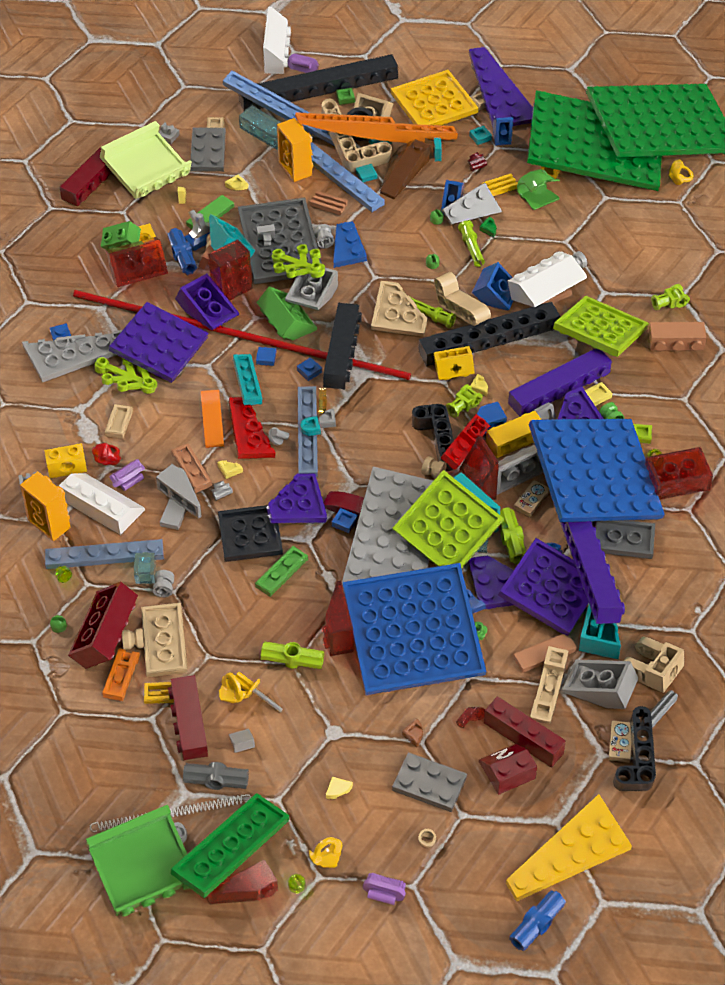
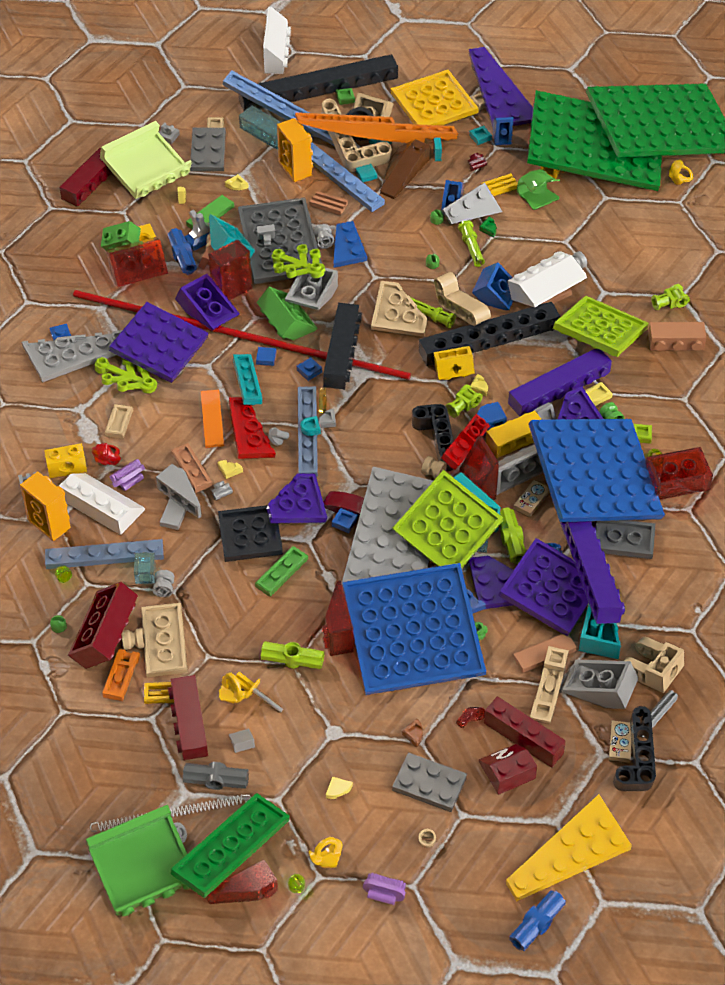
(302, 63): medium lavender piece -> none

